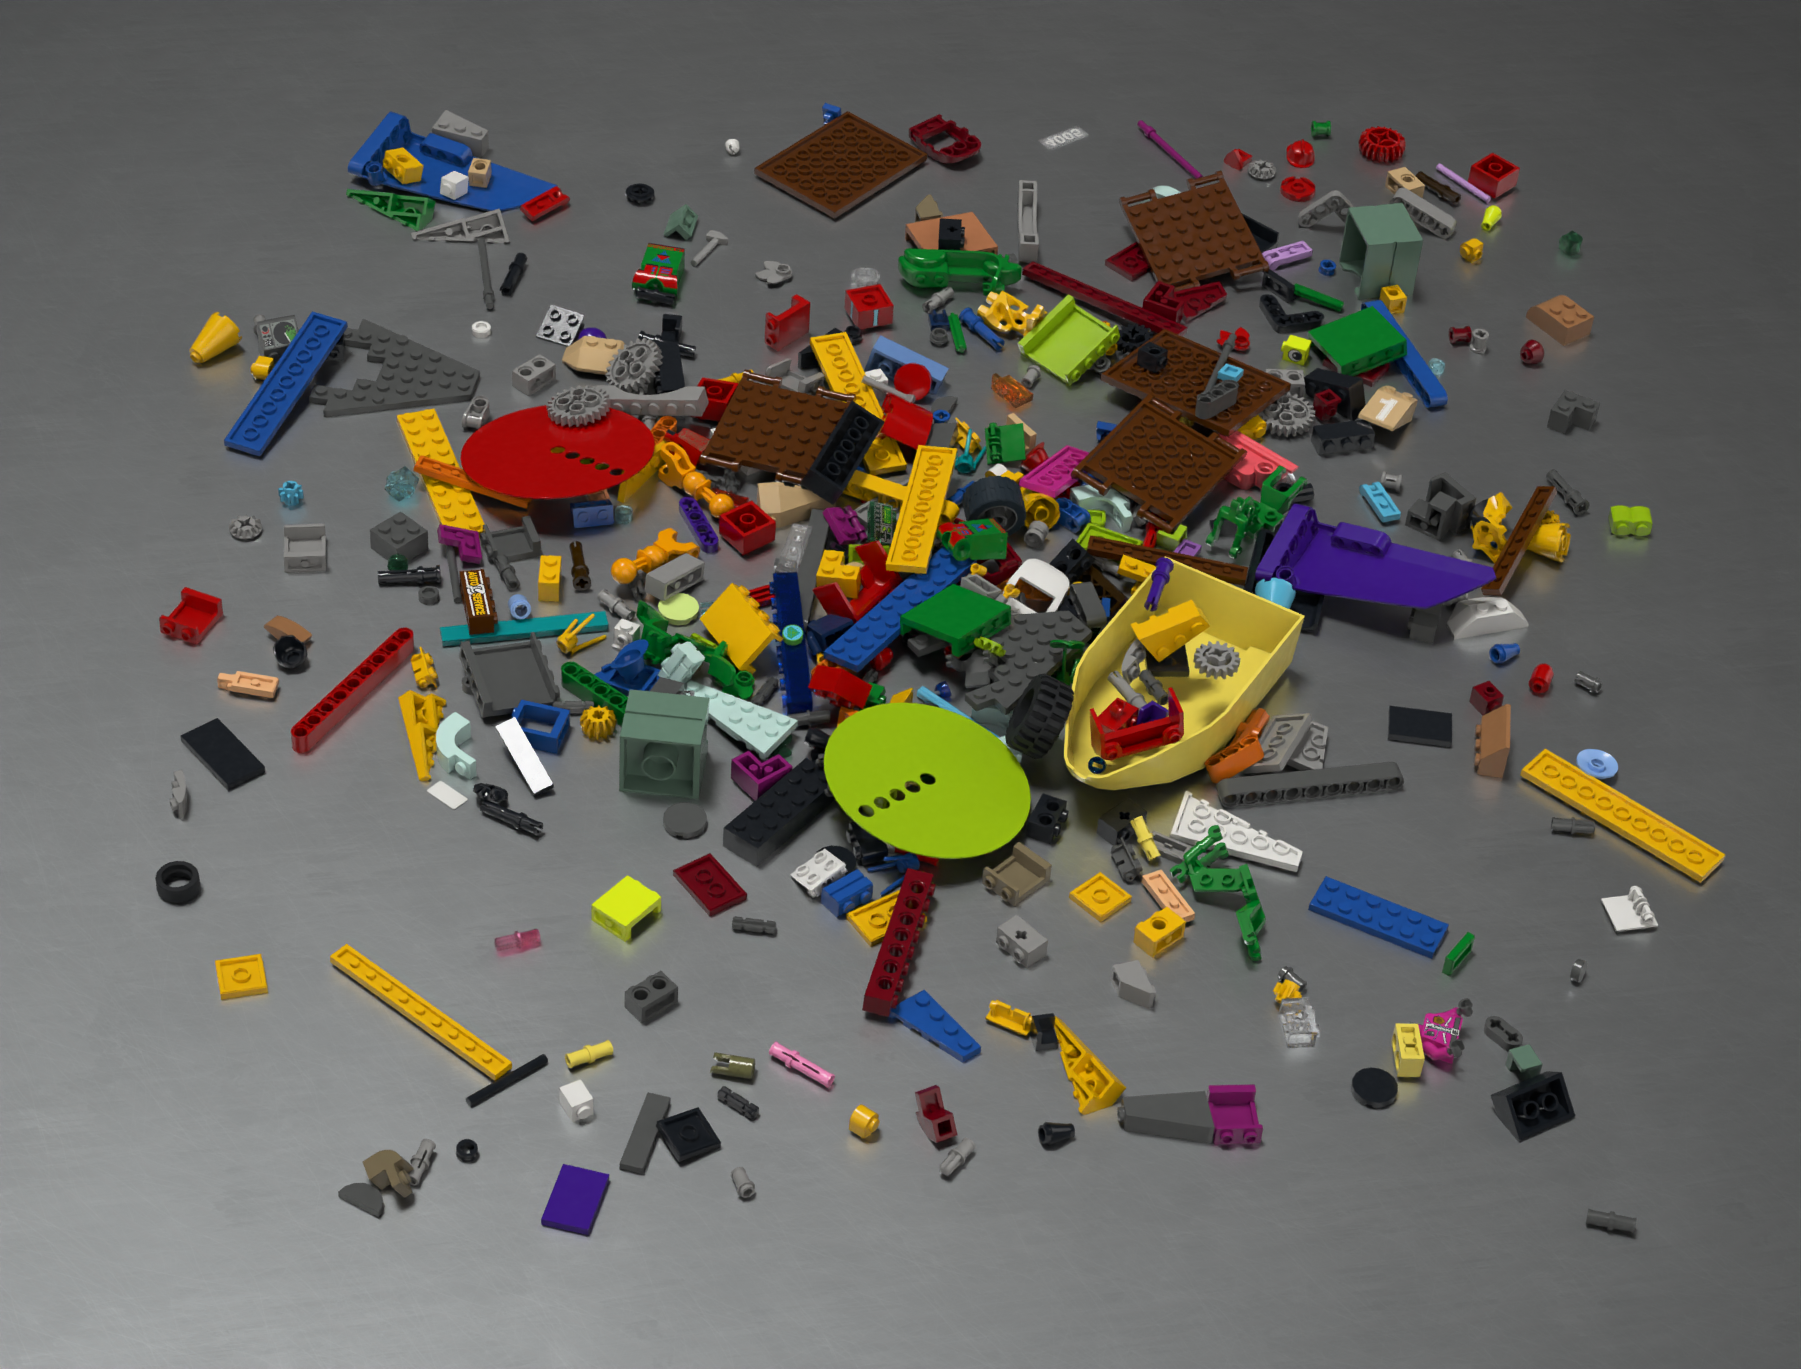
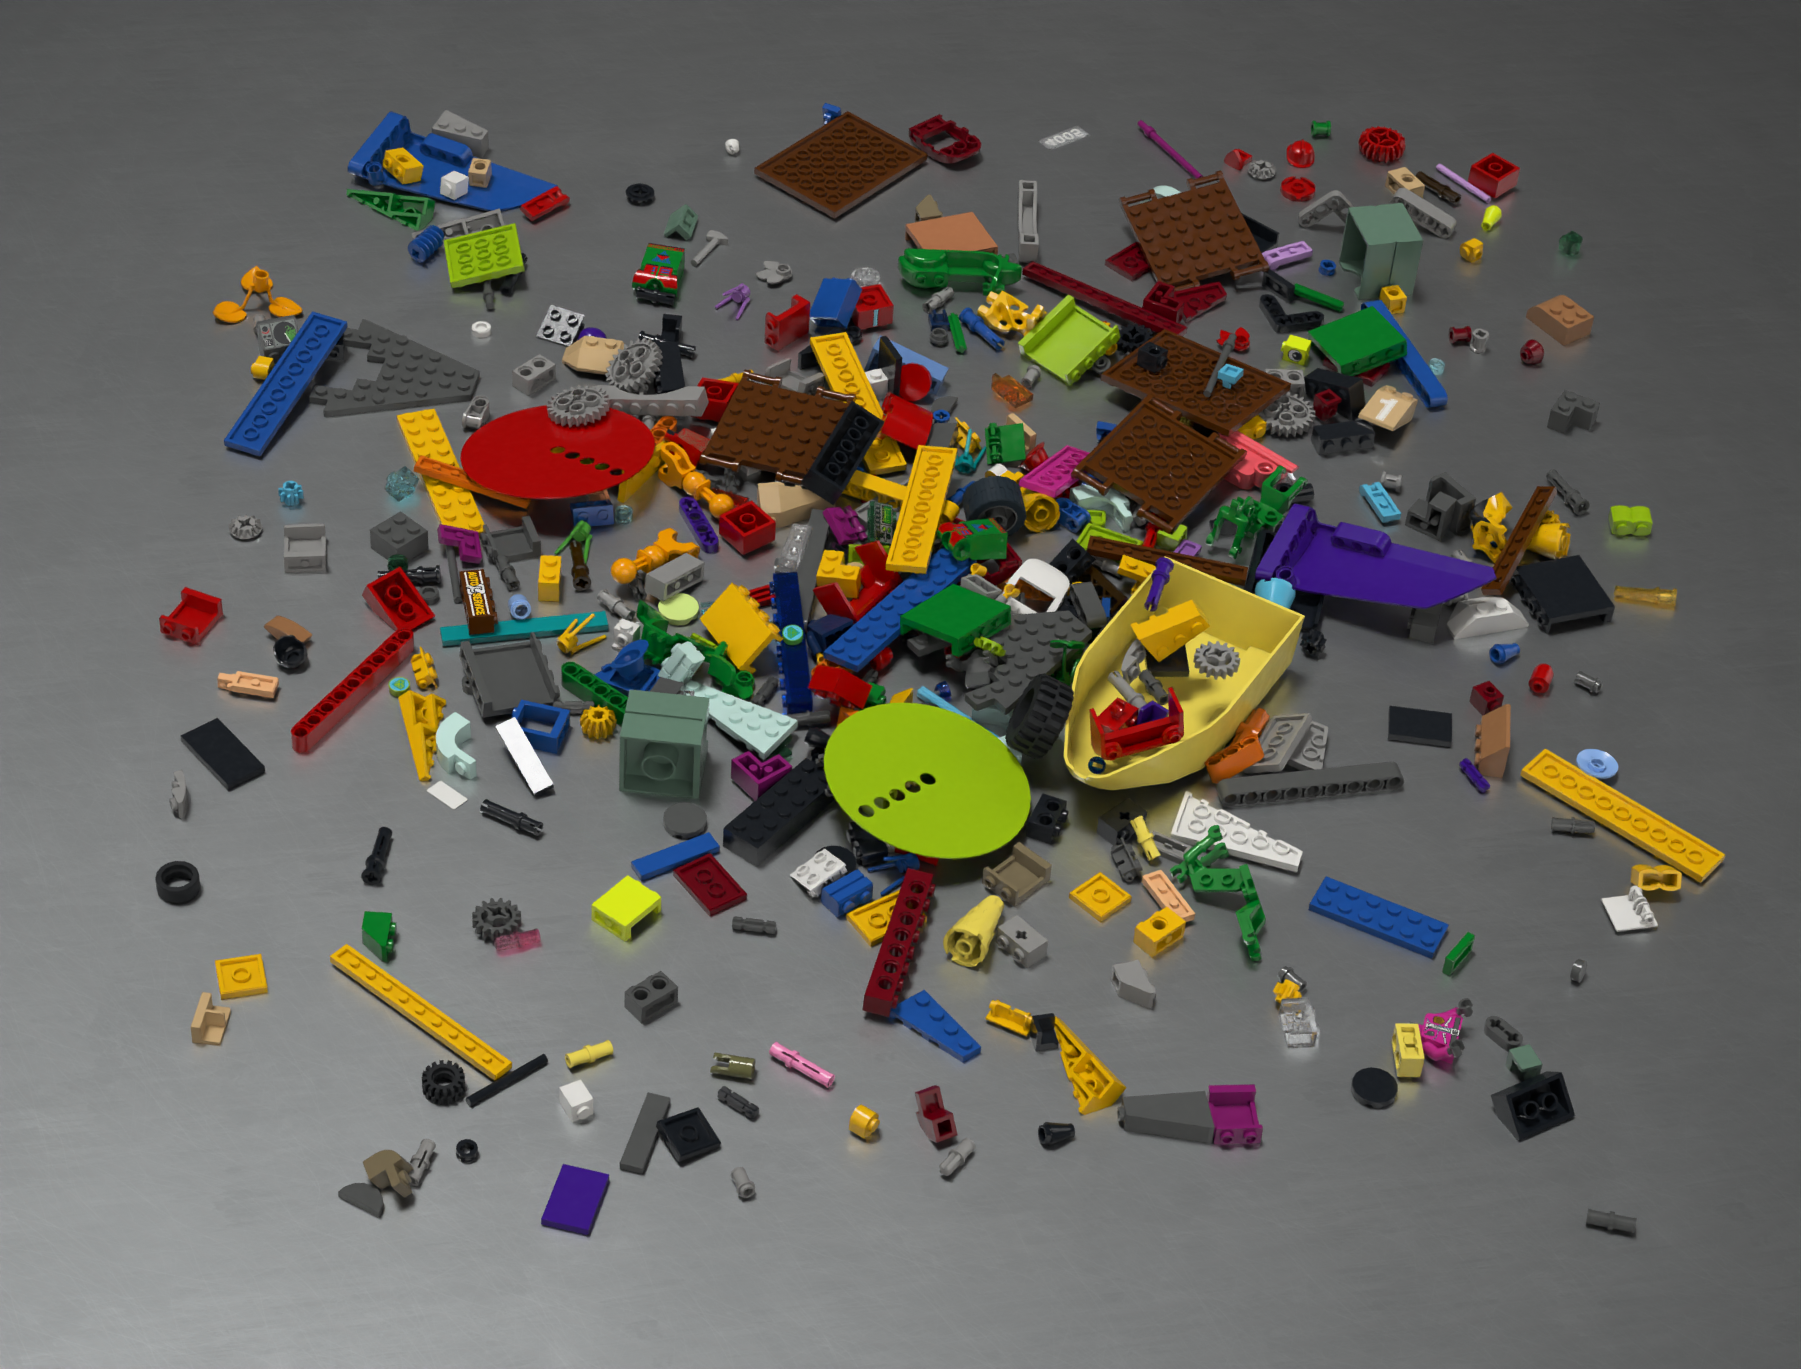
(209, 1021): none -> tan panel
(215, 337): yellow cone -> none
(258, 281): none -> light orange plant
(377, 933): none -> green slope
(383, 838): none -> black pin
(397, 601): none -> red slope
(398, 686): none -> tile
(426, 243): none -> blue piece
(443, 1092): none -> black tyre
(483, 255): none -> lime plate
(490, 792): black gear -> none
(496, 918): none -> dark grey gear
(579, 533): none -> bright green plant
(674, 856): none -> blue tile
(738, 294): none -> medium lavender plant
(835, 302): none -> blue brick
(886, 389): light grey piece -> none
(891, 364): none -> black tile
(951, 234): black brick -> none
(973, 933): none -> light yellow cone
(1036, 534): light grey wheel -> none
(1216, 399): dark grey beam -> none
(1313, 642): none -> black gear
(1474, 775): none -> dark purple axle
(1561, 591): none -> black panel
(1655, 595): none -> clear yellow pin
(1656, 877): none -> yellow brick

